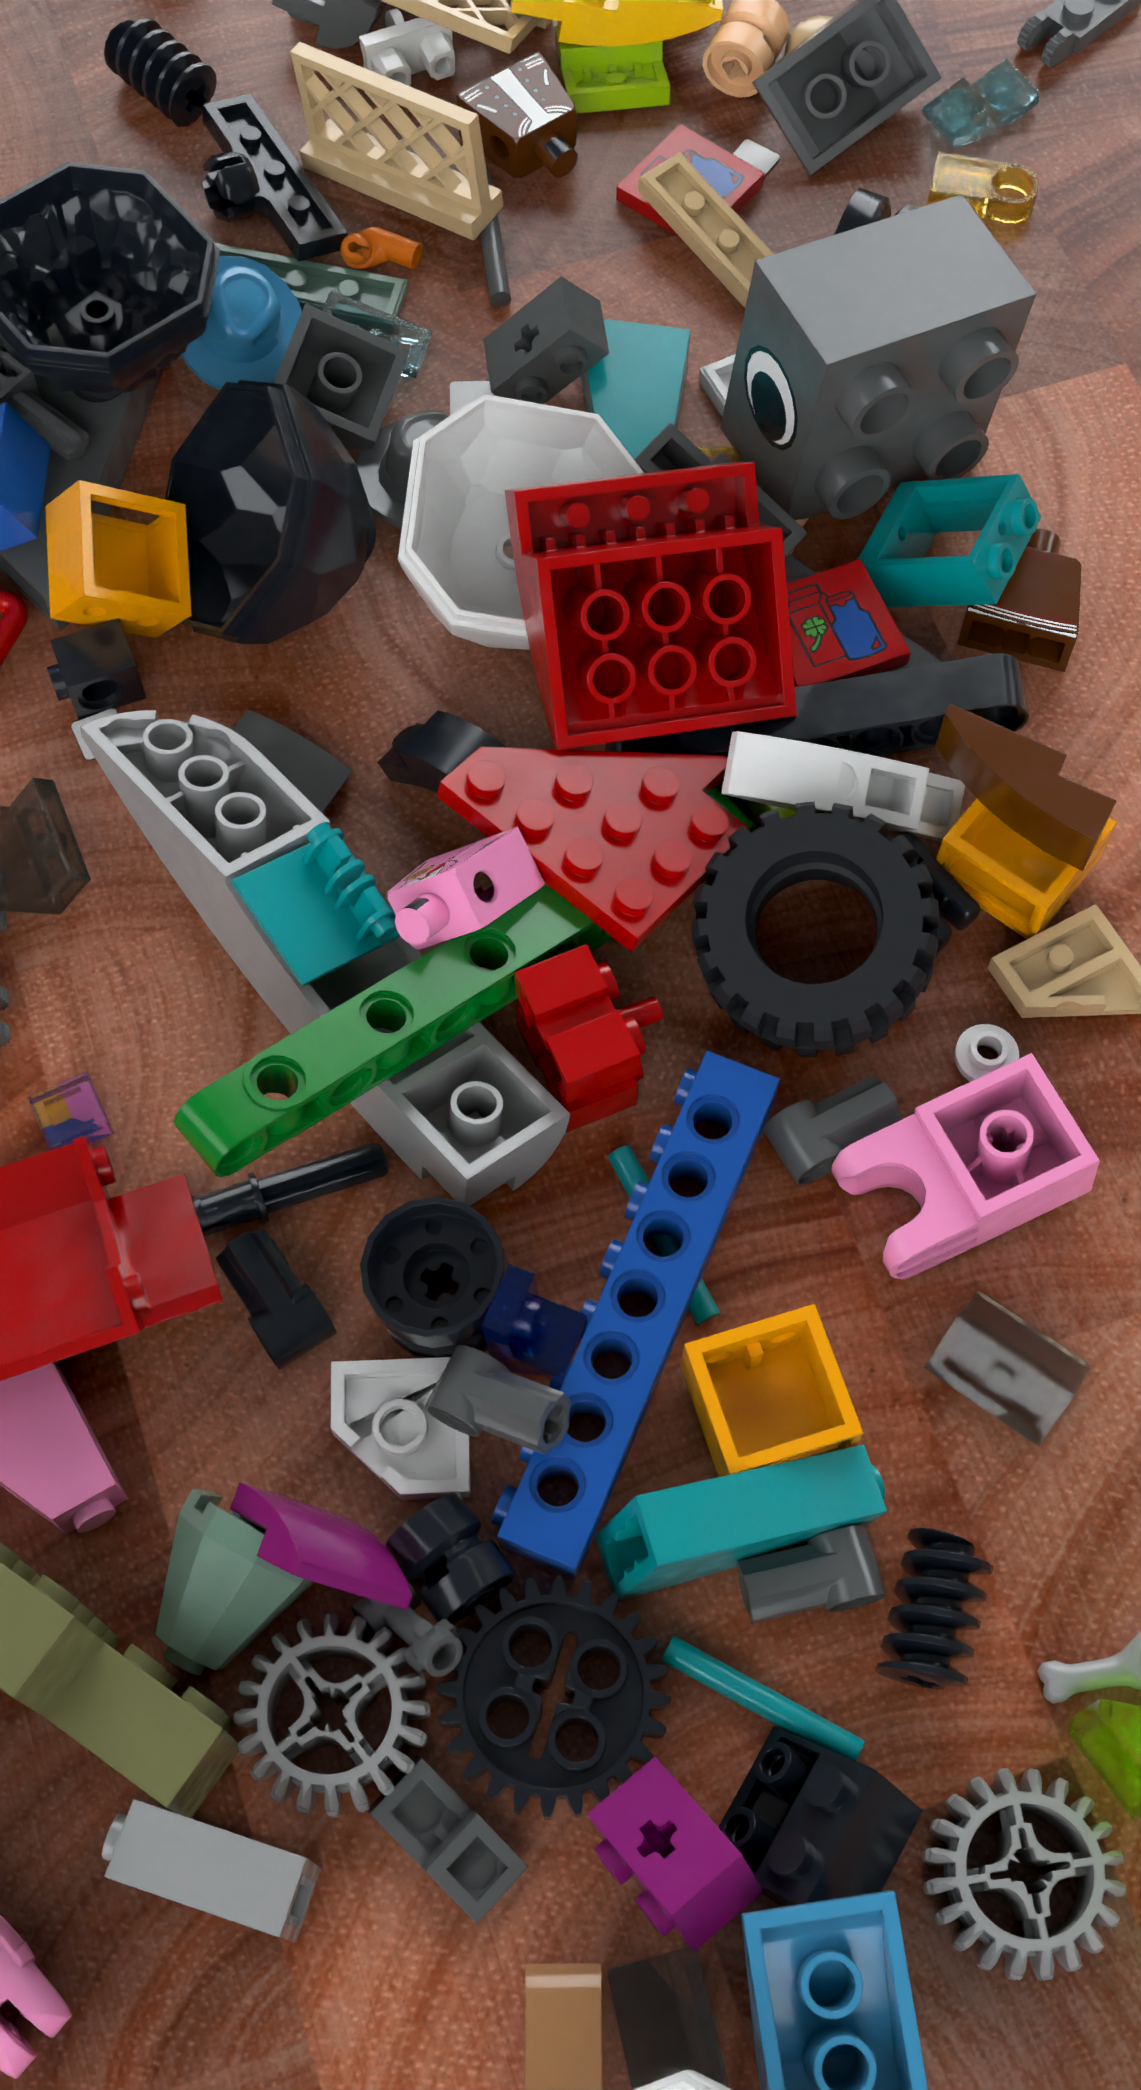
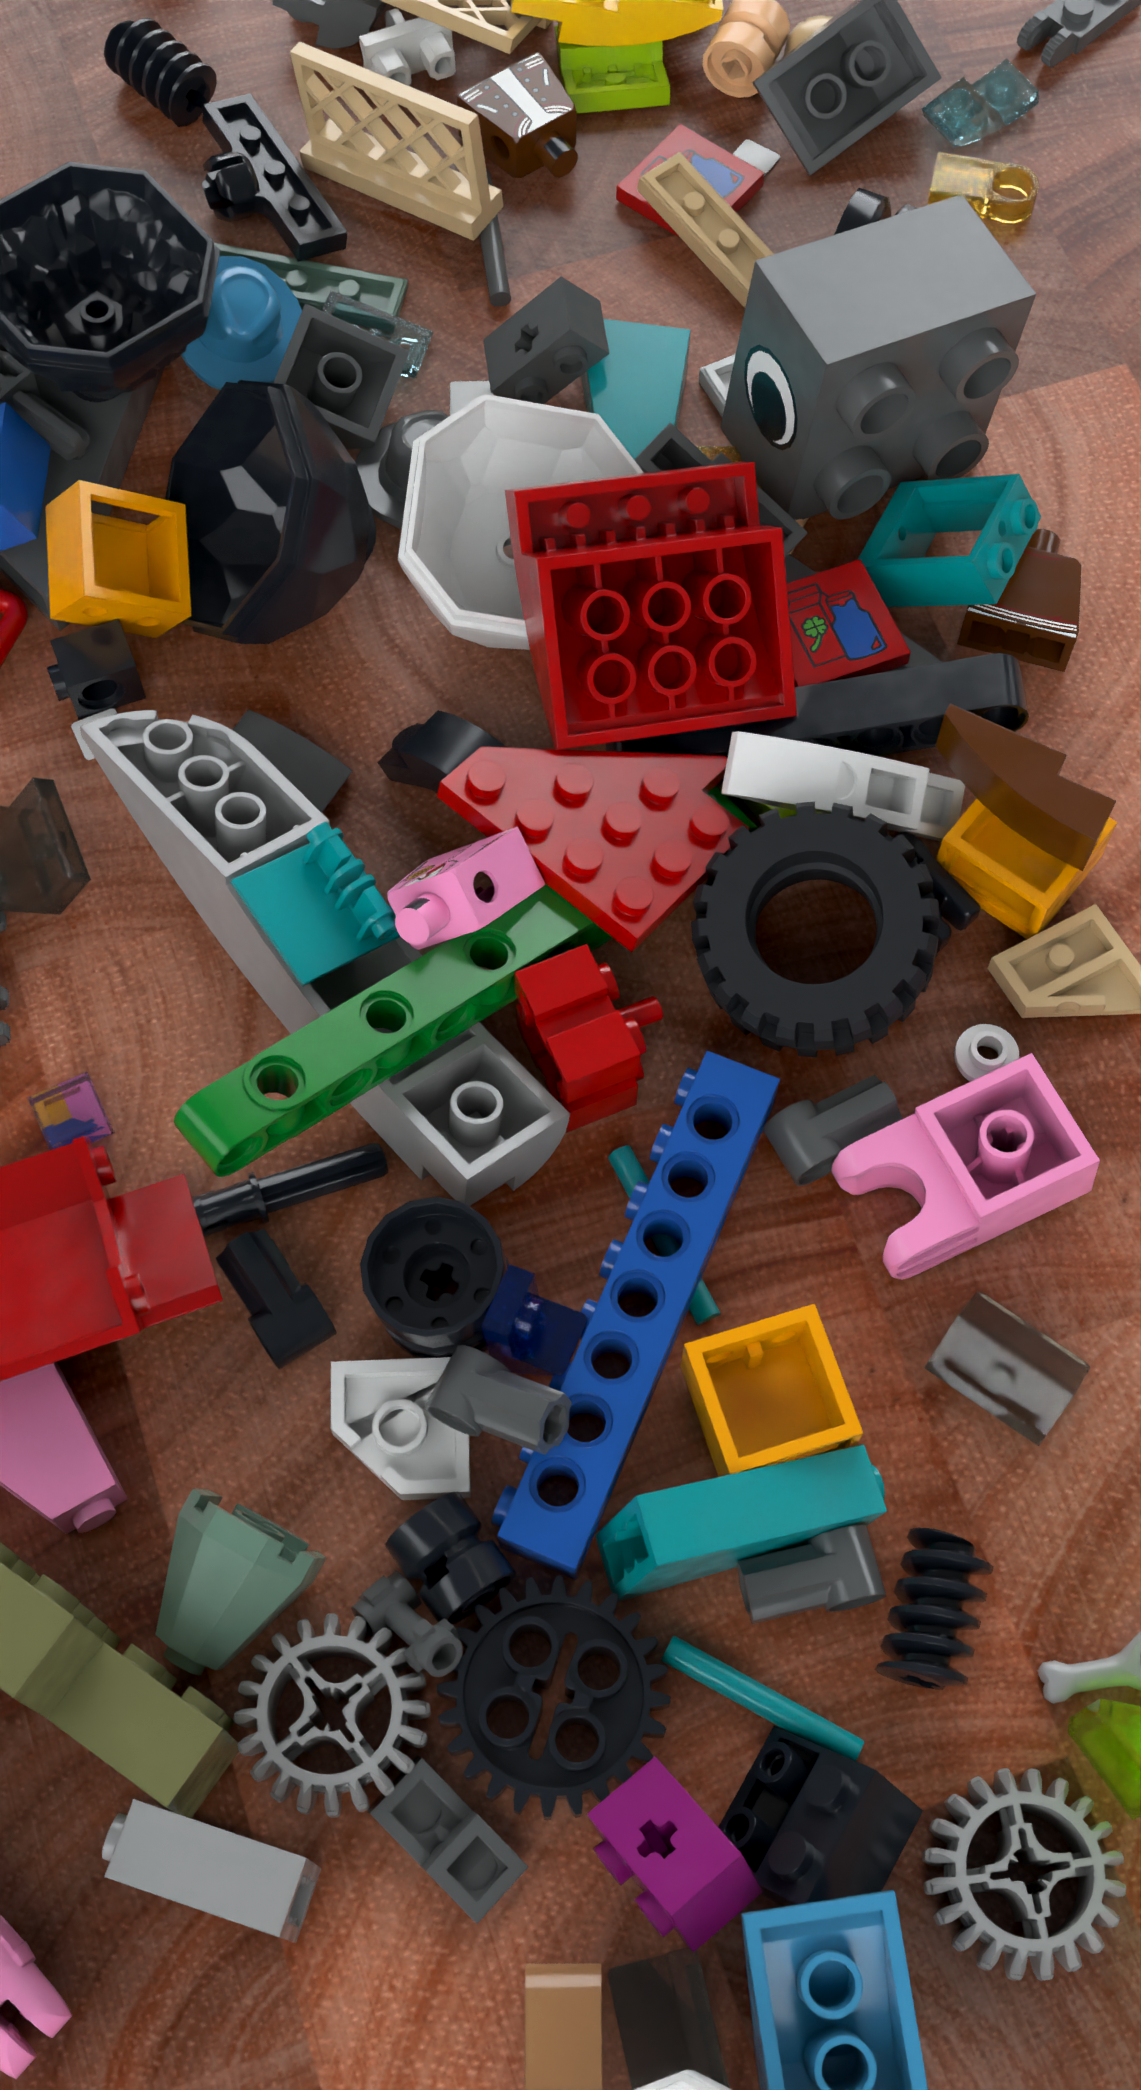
(323, 1546): magenta slope -> none
(378, 246): orange arm -> none

